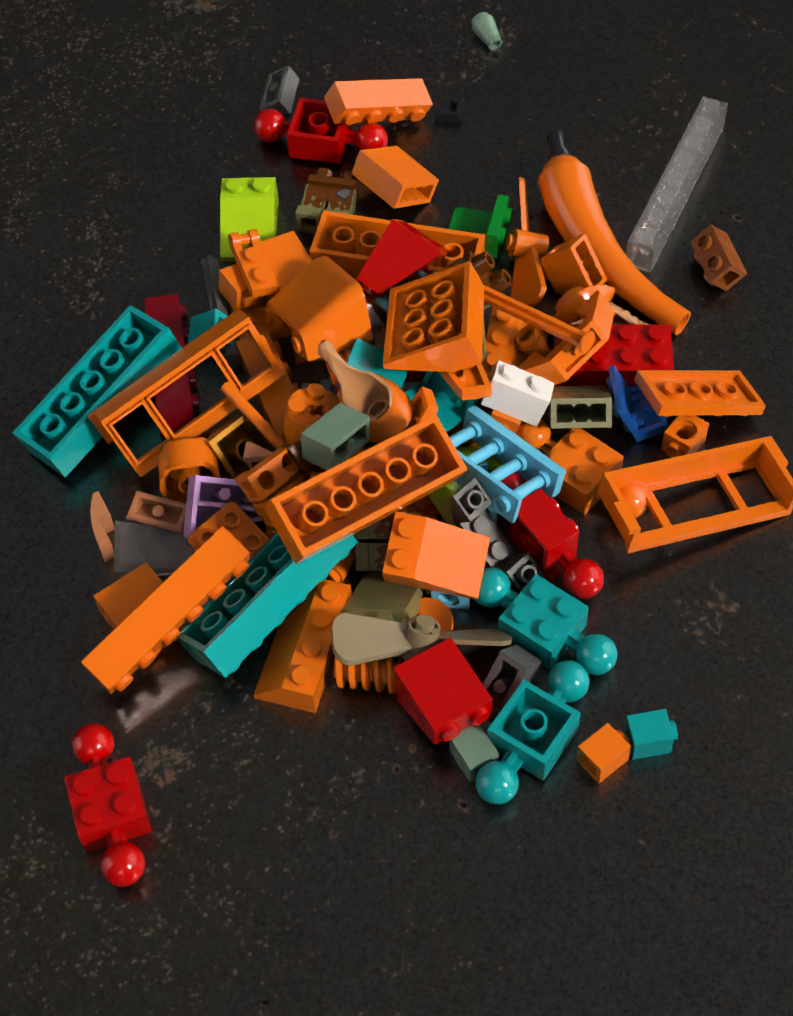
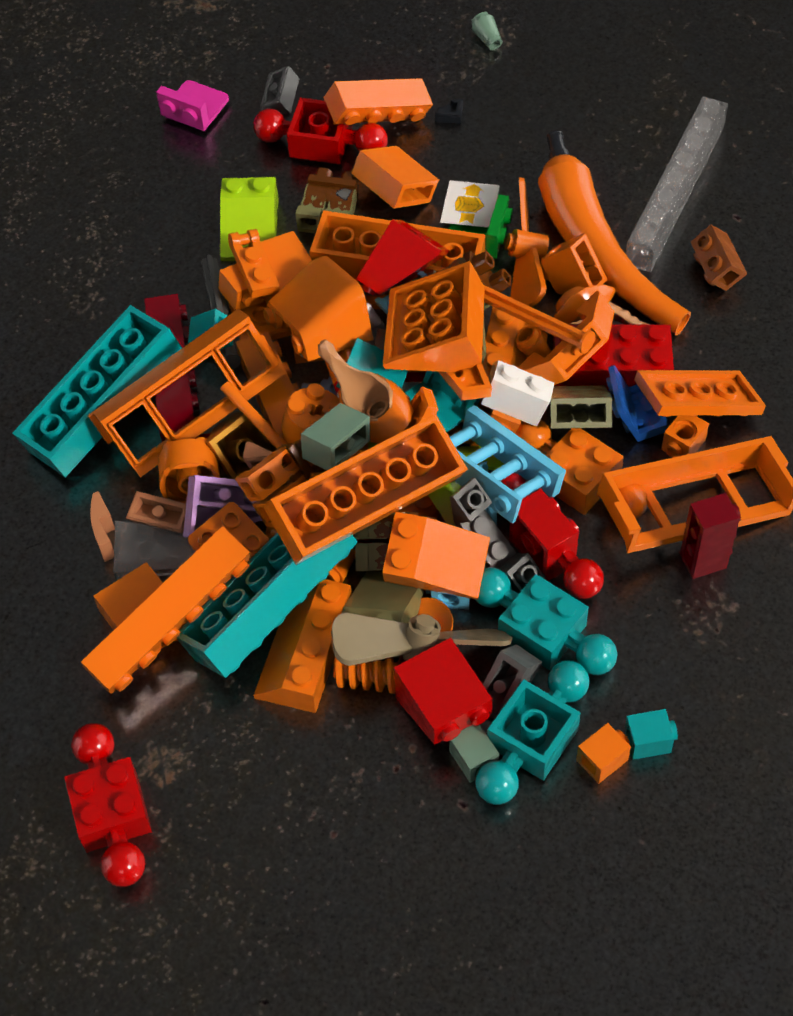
(191, 104): none -> dark pink bracket
(469, 203): none -> white sticker
(709, 535): none -> dark red brick

